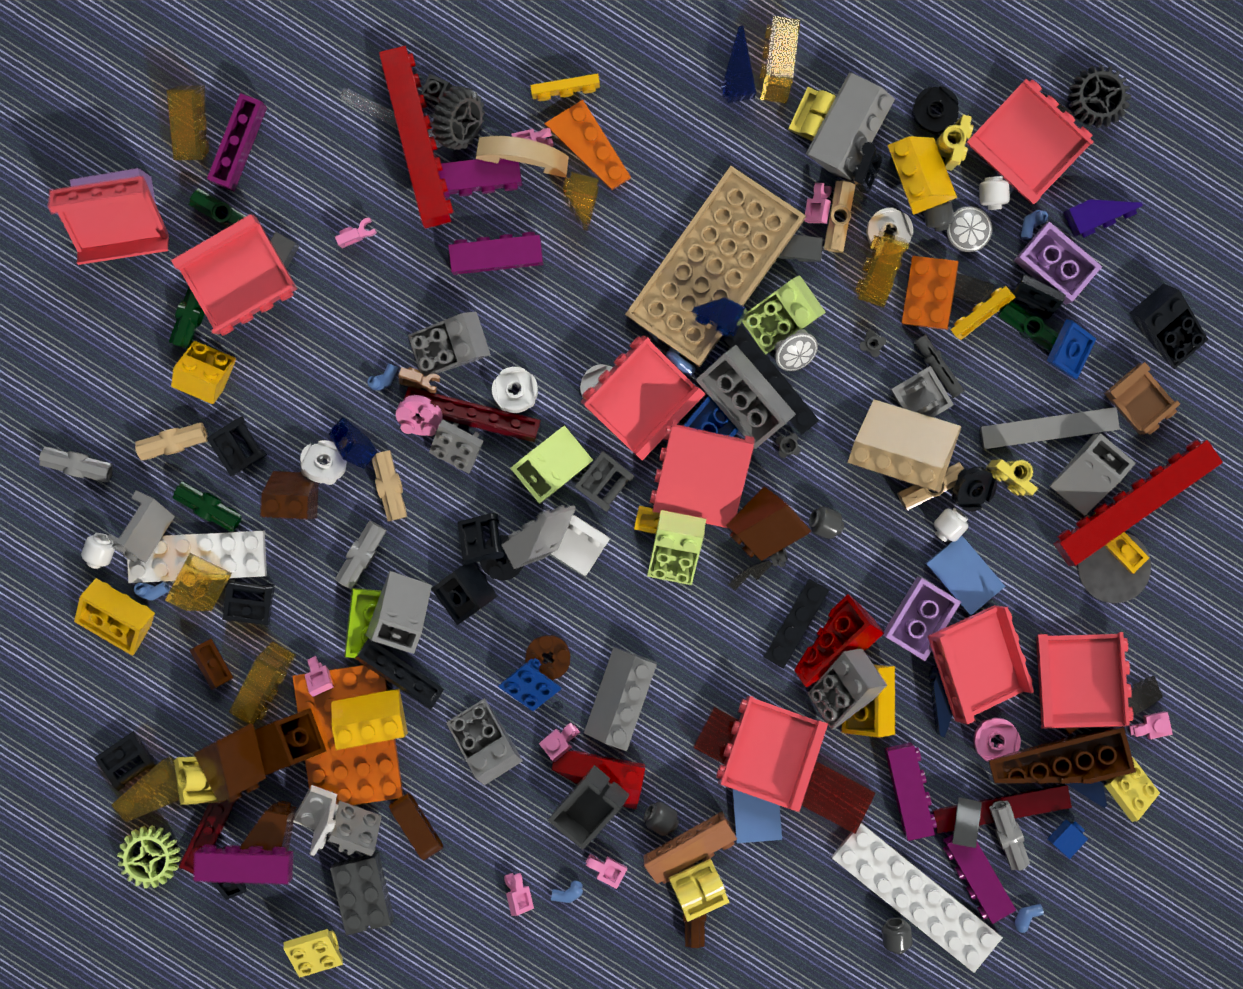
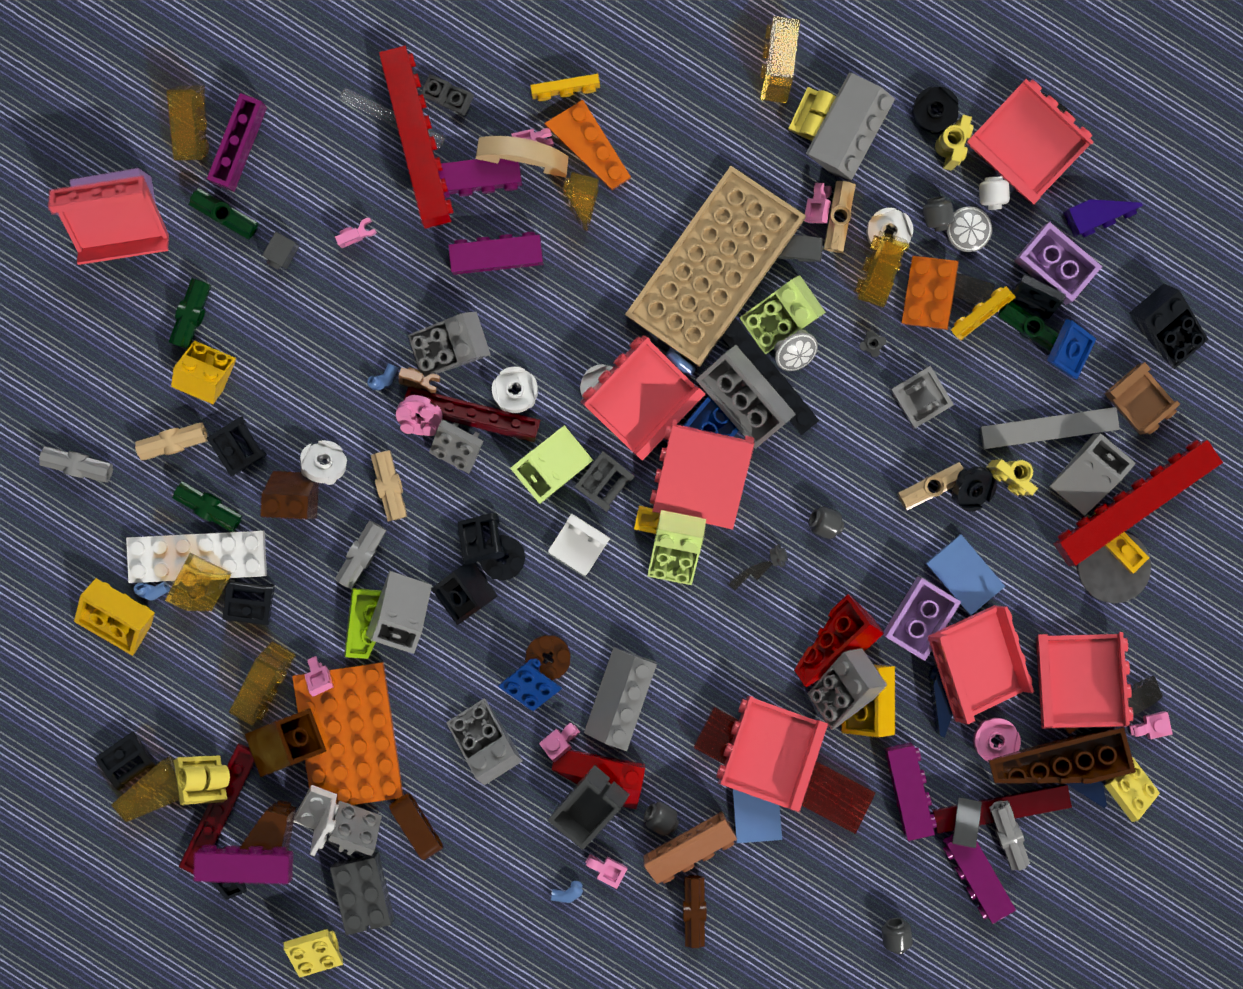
(97, 551): white head -> none
(143, 530): light grey panel -> none
(150, 875): yellowish green gear -> none
(211, 664): reddish brown plate -> none
(232, 764): reddish brown slope -> none
(235, 275): coral panel -> none
(352, 443): clear blue slope -> none
(368, 719): yellow slope -> none
(399, 673): black plate -> none
(457, 117): dark grey gear -> none
(519, 897): bright pink plate -> none
(539, 537): light grey slope -> none
(699, 890): light yellow plate -> none
(722, 314): clear blue slope -> none
(739, 78): clear blue slope -> none
(766, 525): reddish brown slope -> none
(793, 449): dark grey plate -> none
(796, 623): black plate -> none
(866, 172): black plate -> none
(905, 445): tan slope -> none
(917, 897): white plate -> none
(921, 172): yellow slope -> none
(933, 357): dark grey pin -> none
(951, 524): white head -> none
(1025, 916): medium blue arm -> none
(1031, 221): medium blue arm -> none
(1068, 838): blue brick -> none
(1101, 106): dark grey gear -> none

